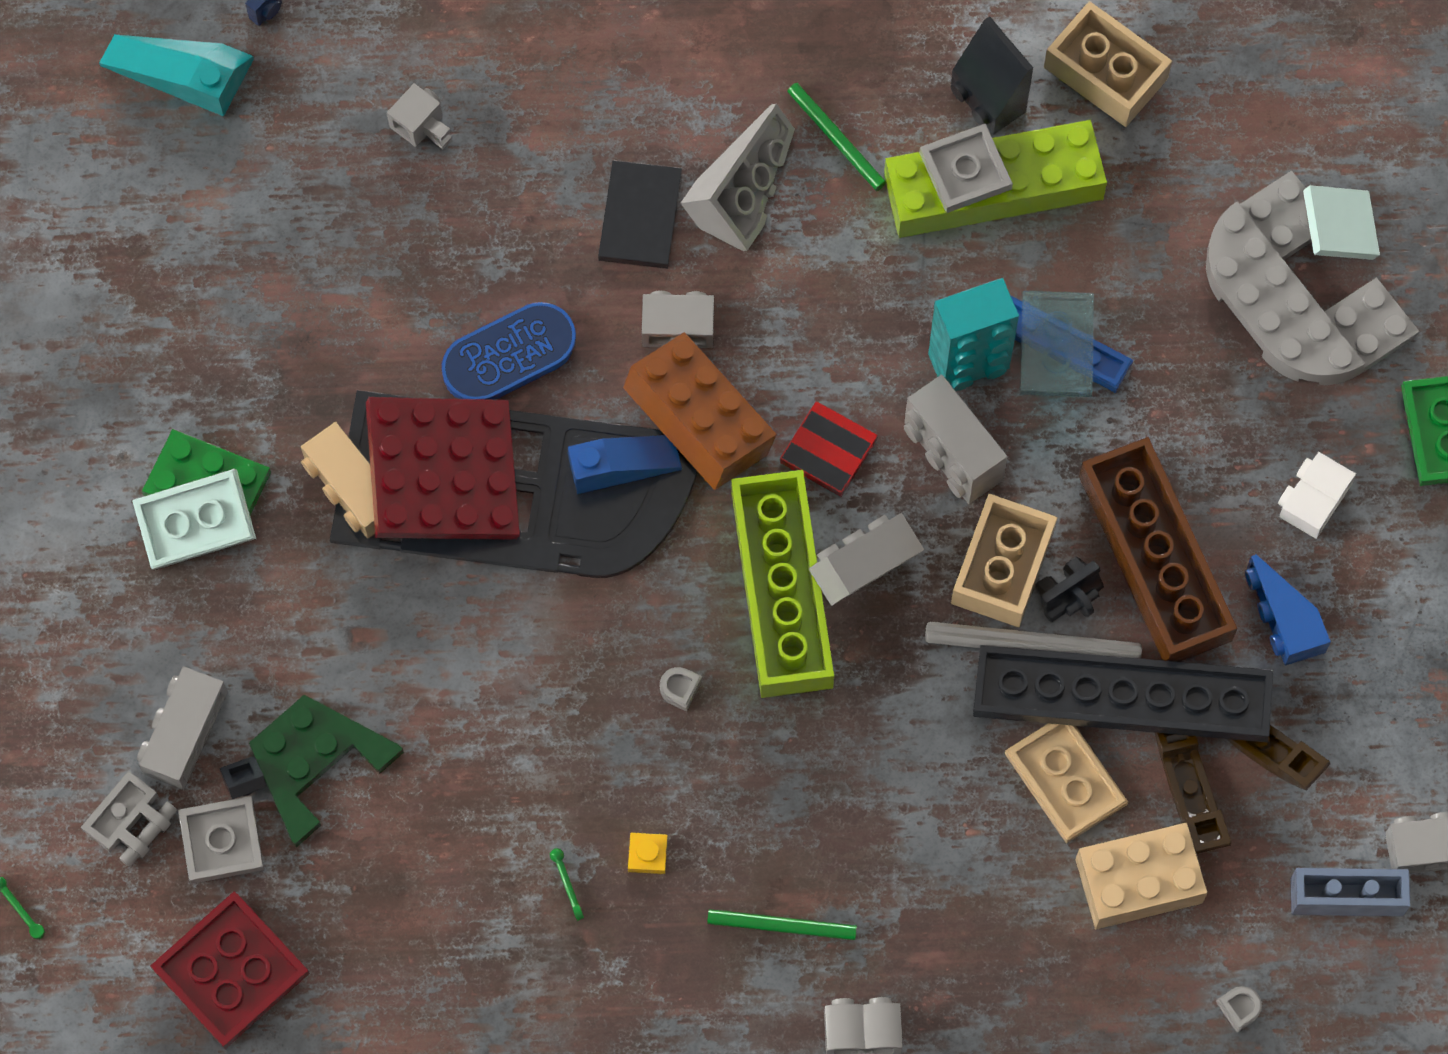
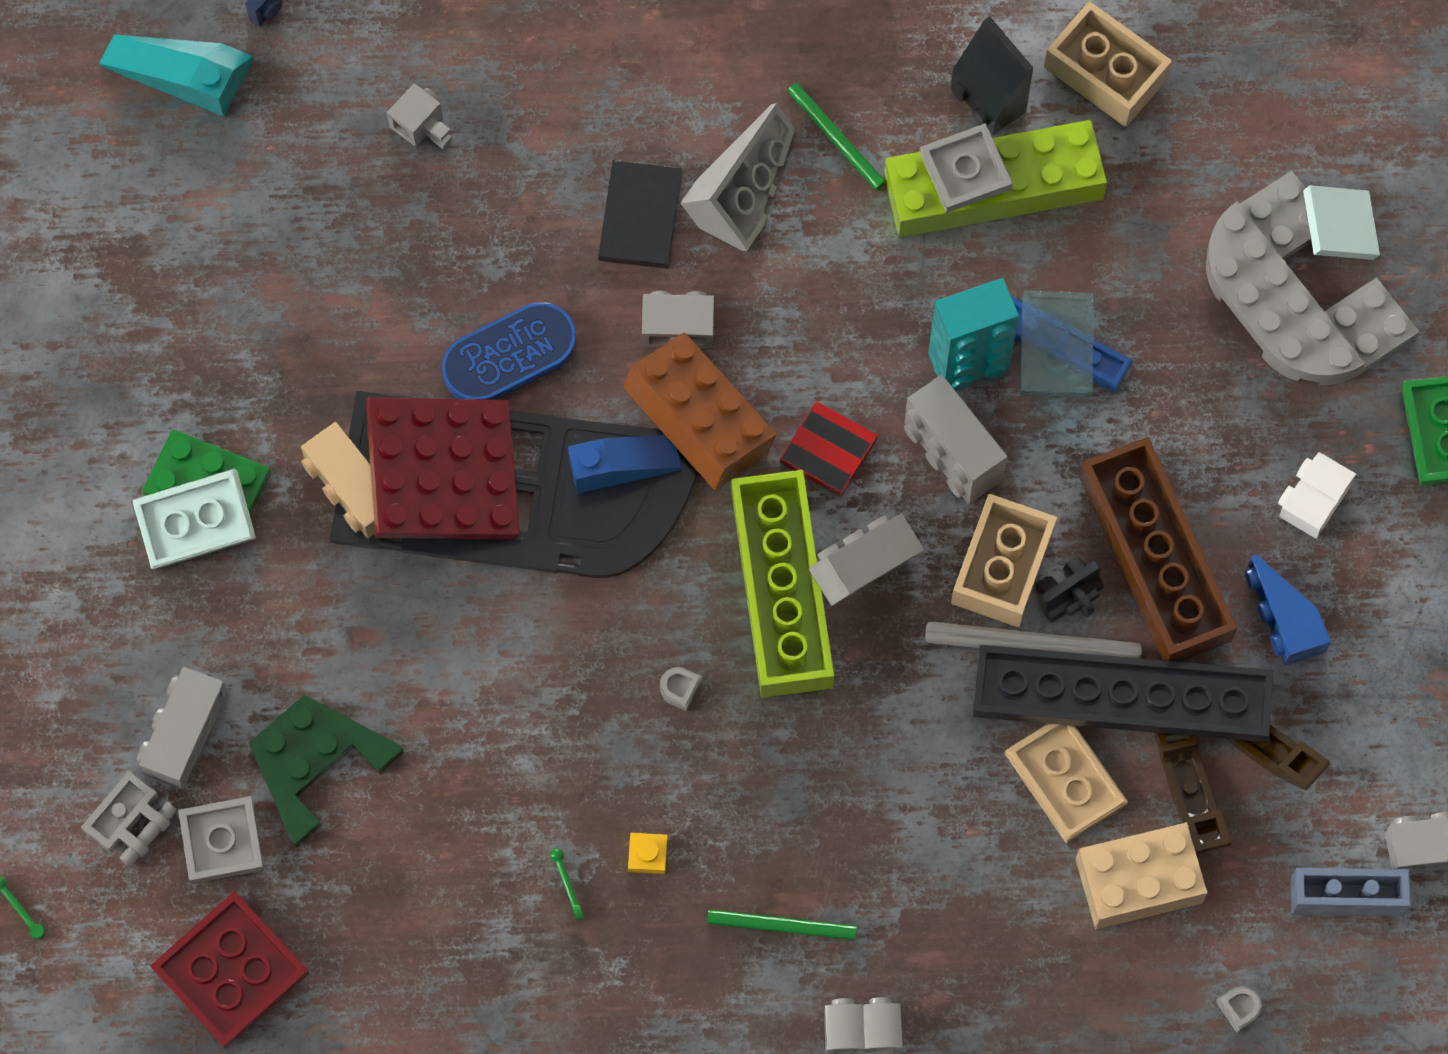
(243, 777): black plate -> none

